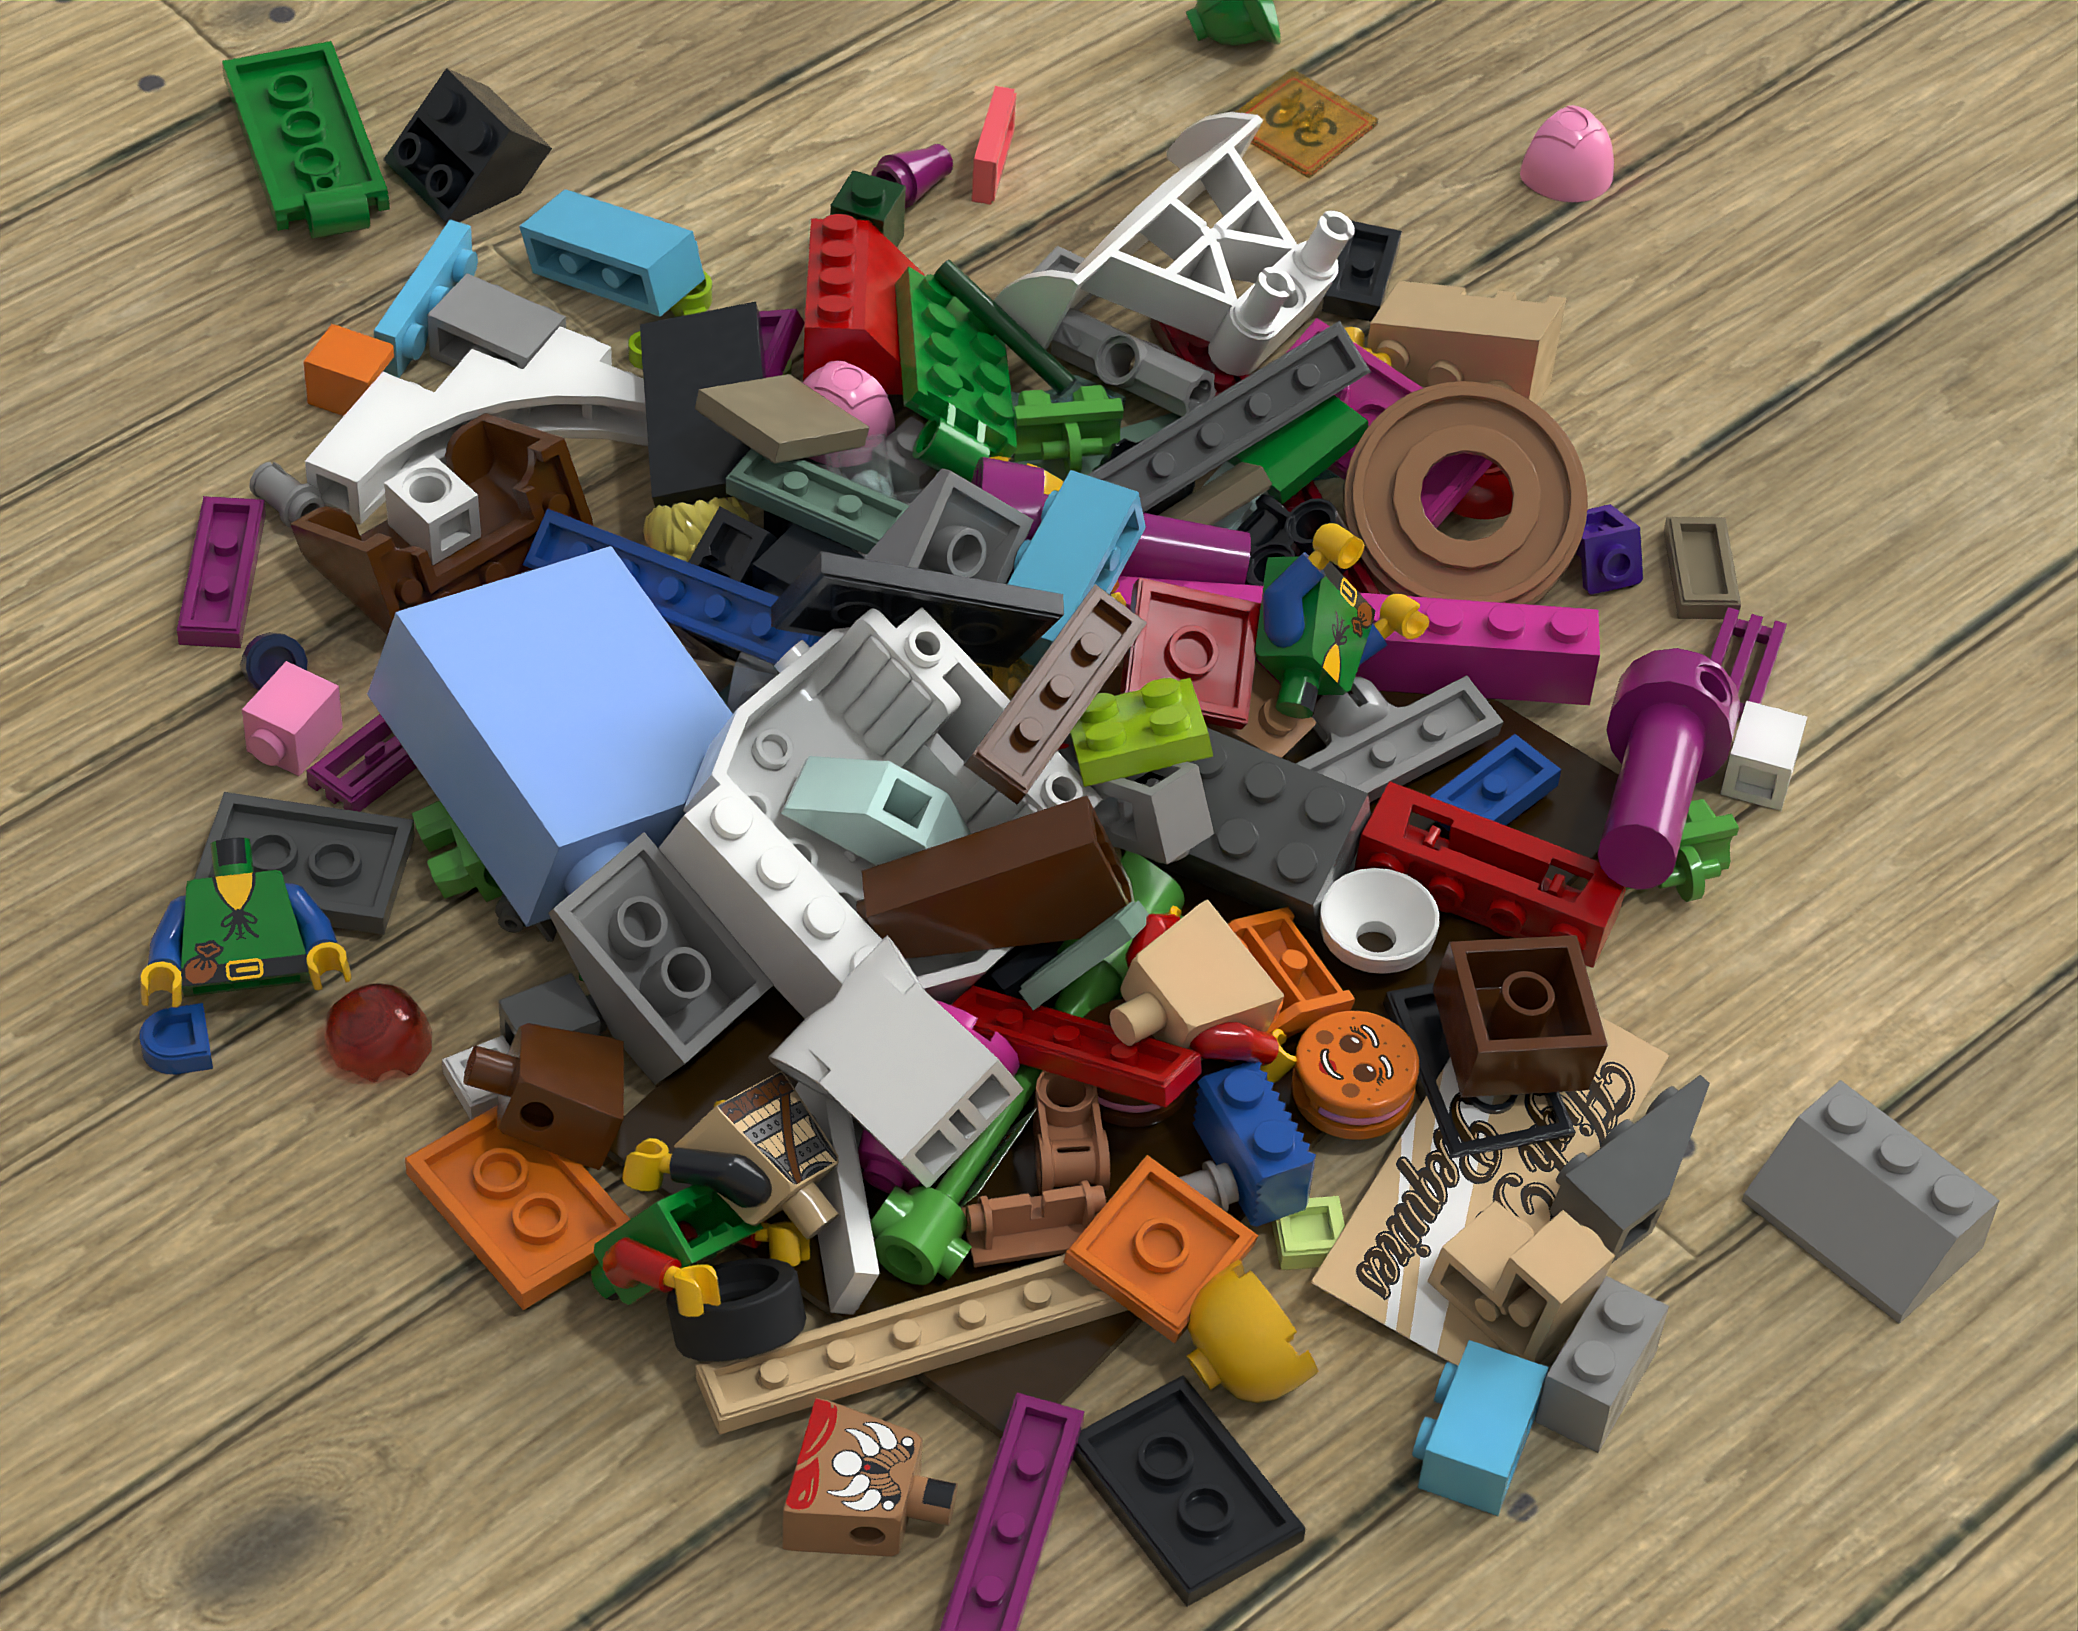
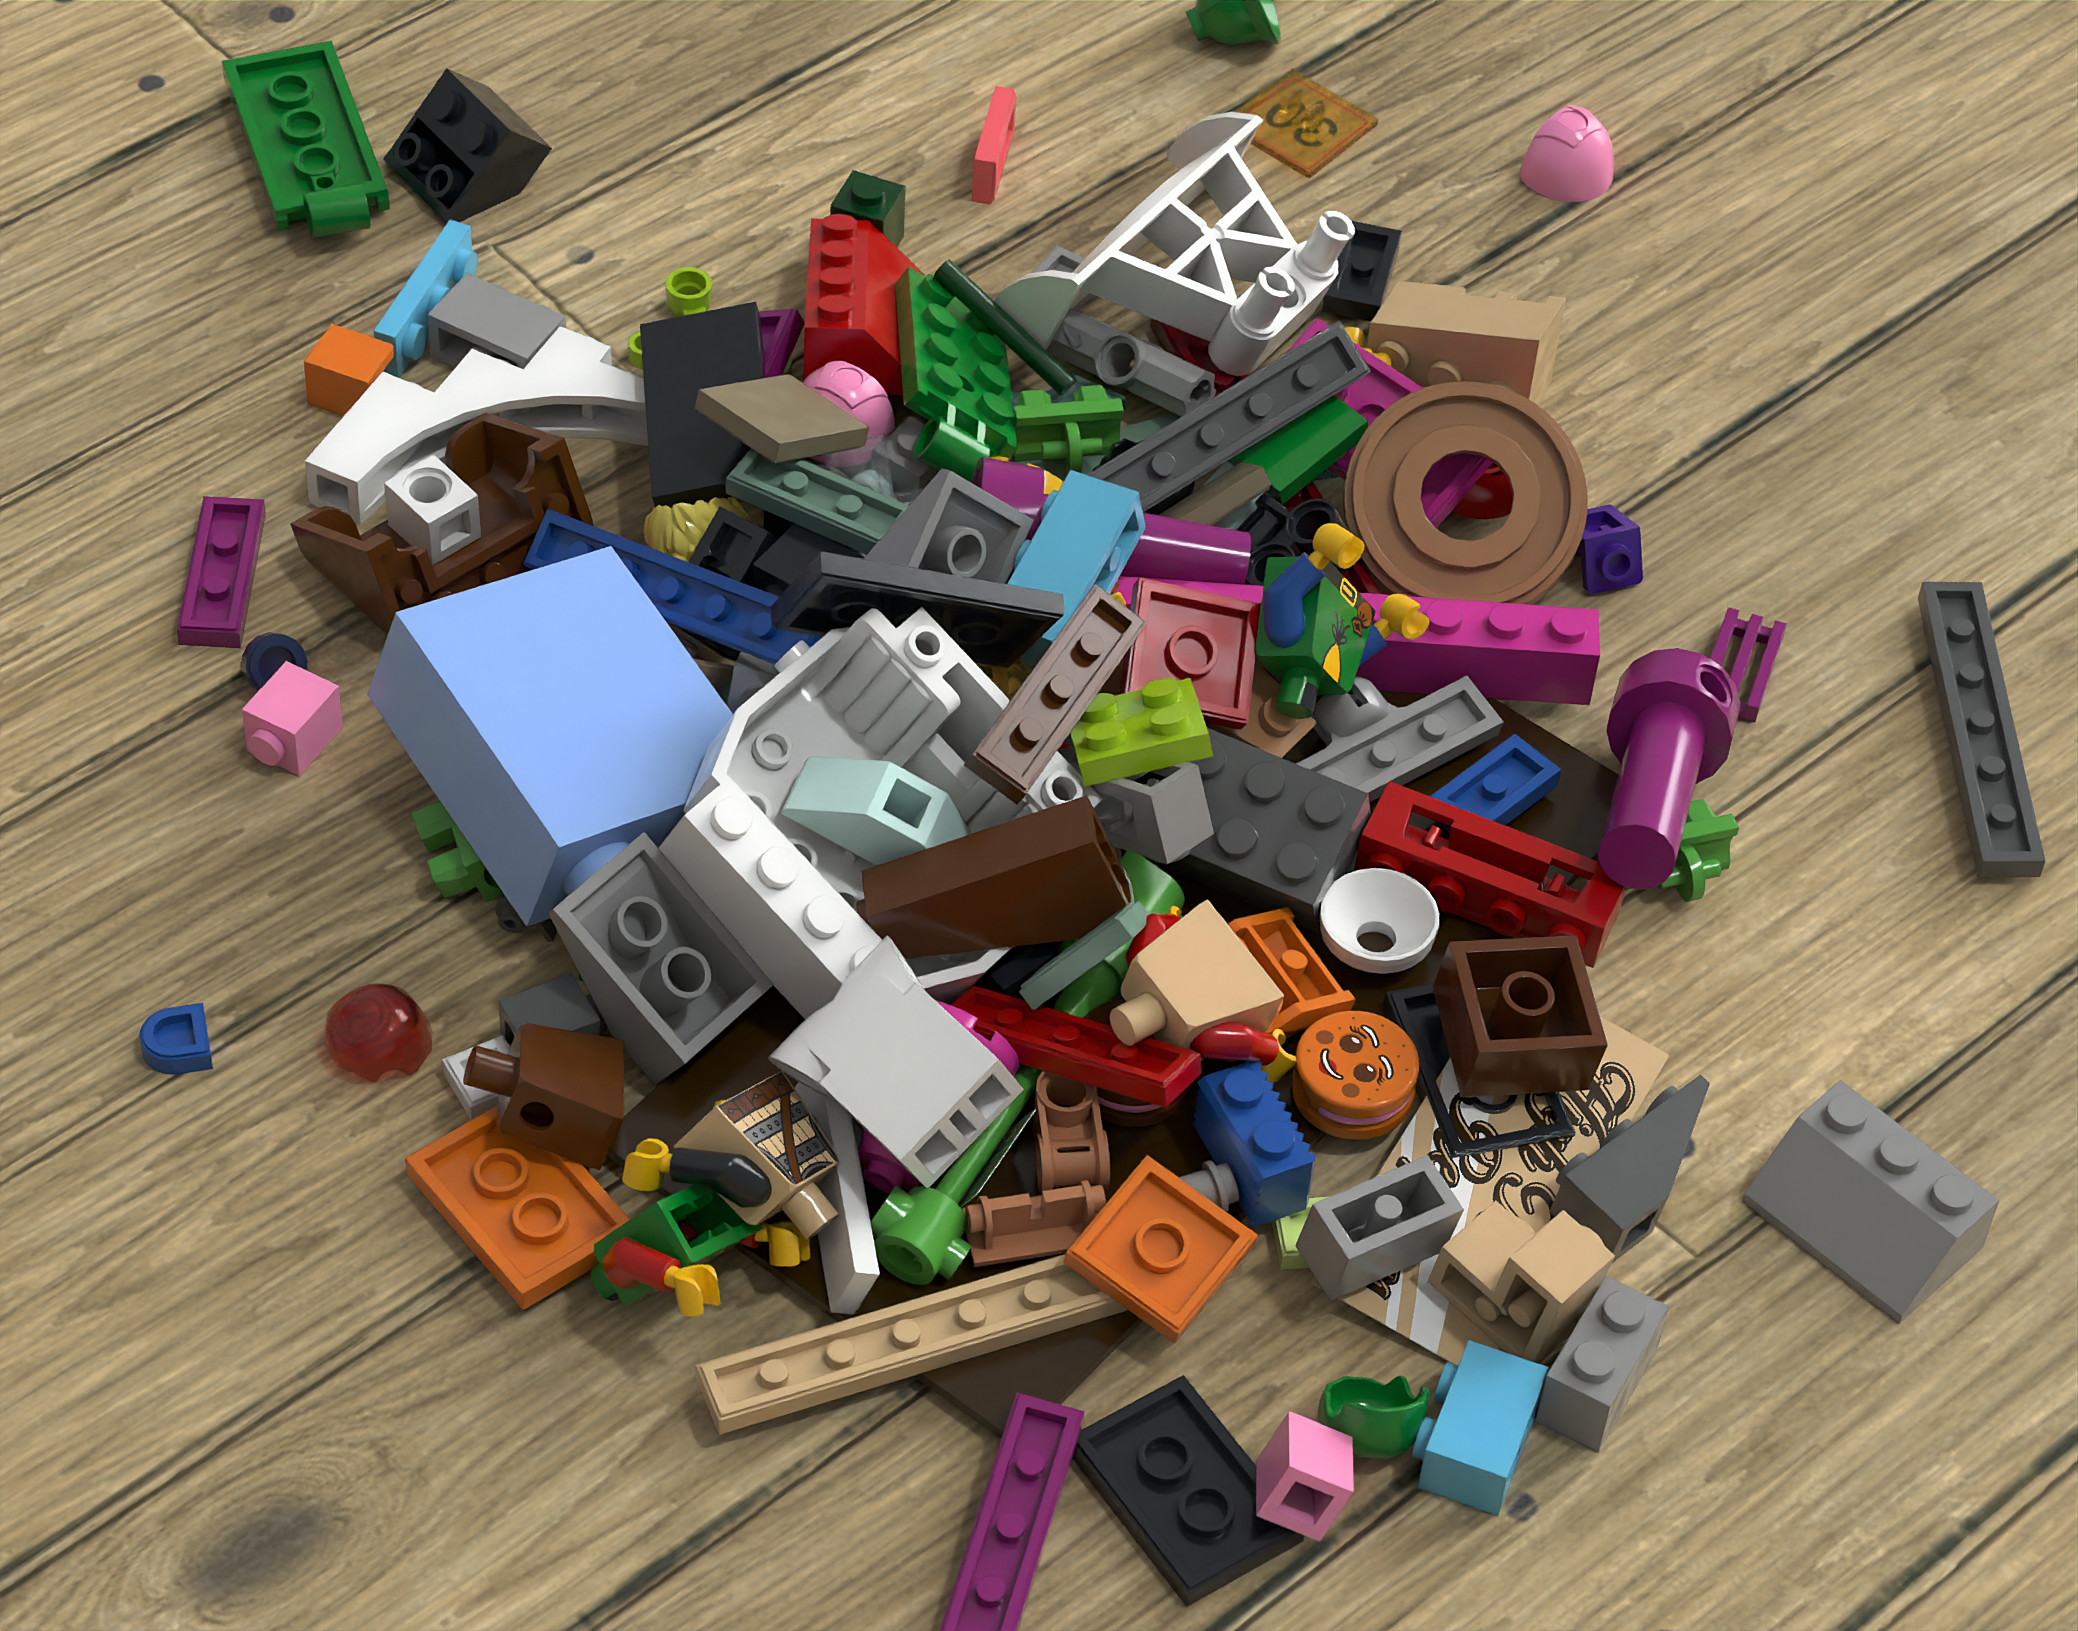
(240, 933): torso -> none
(284, 492): light grey pin -> none
(339, 856): dark grey plate -> none
(369, 779): magenta tile -> none
(612, 252): medium azure brick -> none
(756, 1312): black tyre -> none
(859, 1485): medium nougat torso -> none
(915, 169): magenta cone -> none
(1245, 1339): yellow cylinder -> none
(1304, 1476): none -> bright pink brick
(1375, 1415): none -> green hair
(1378, 1227): none -> light grey brick
(1701, 567): dark tan tile -> none
(1763, 755): white brick -> none
(1980, 730): none -> dark grey plate

